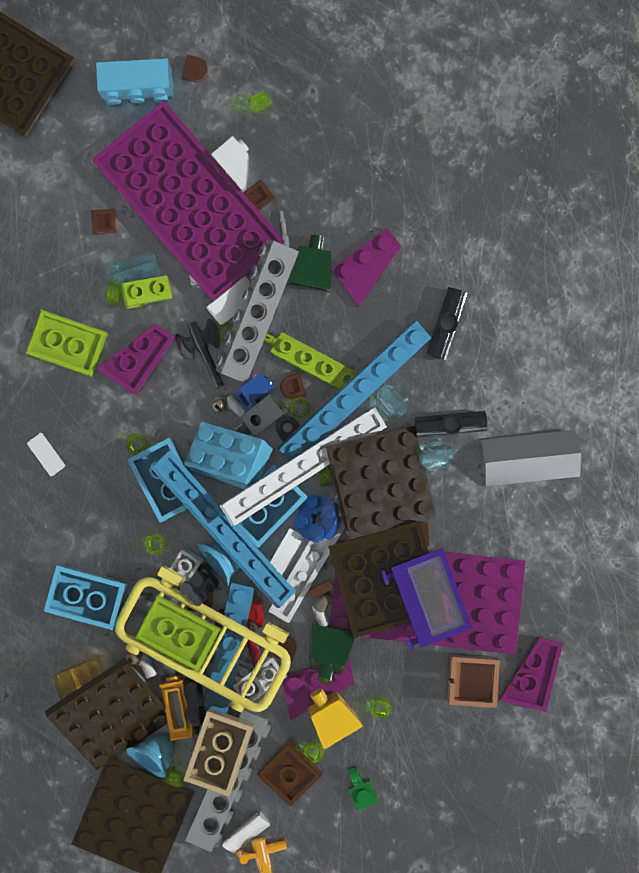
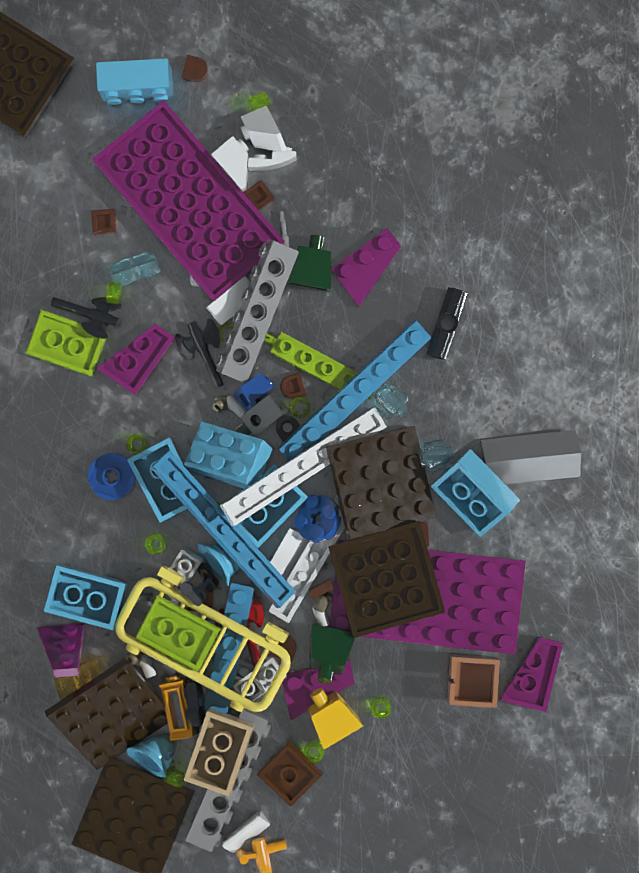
(46, 454): white sticker -> none
(63, 648): none -> magenta wing
(98, 317): none -> black piece
(100, 484): none -> blue plate
(146, 291): lime plate -> none
(262, 130): none -> white slope
(278, 160): none -> white slope
(325, 476): clear neon green axle -> none
(362, 791): green plate -> none
(430, 598): piece -> none
(466, 423): black piece -> none
(475, 493): none -> medium azure brick

